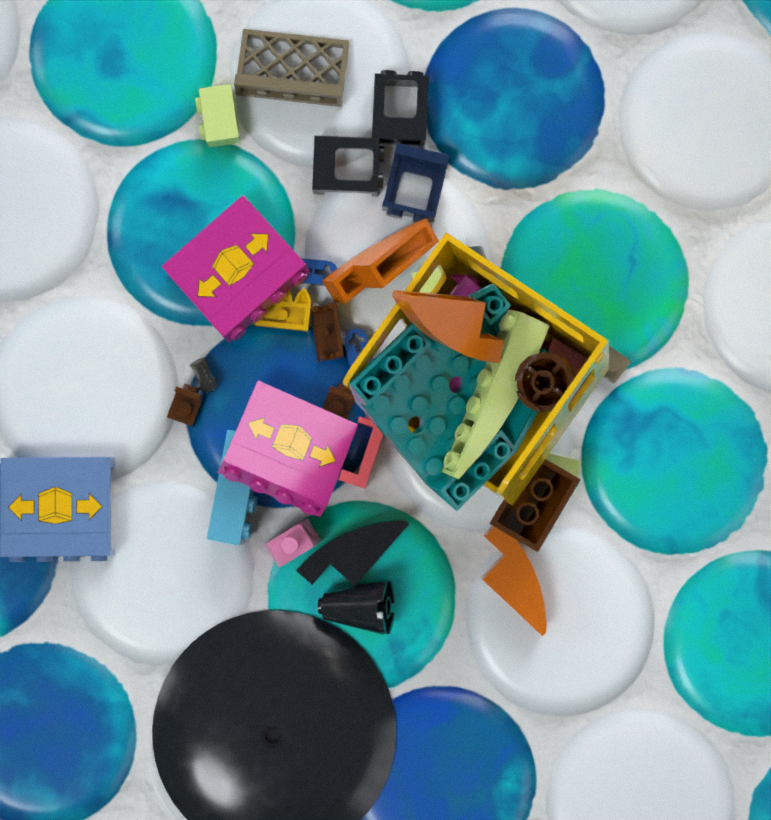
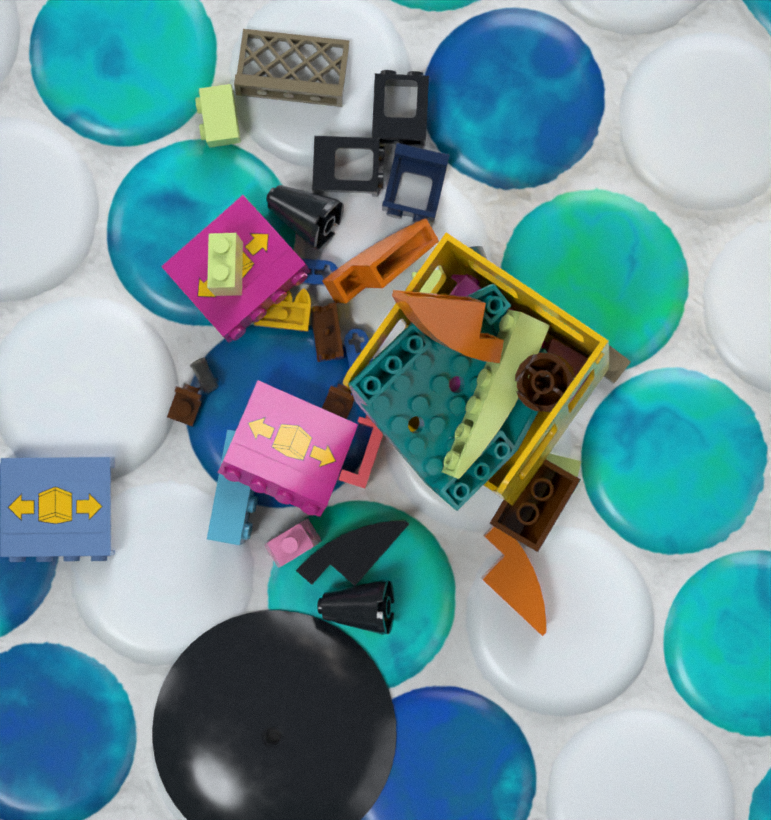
(225, 264): none -> yellowish green brick
(306, 213): none -> black cone

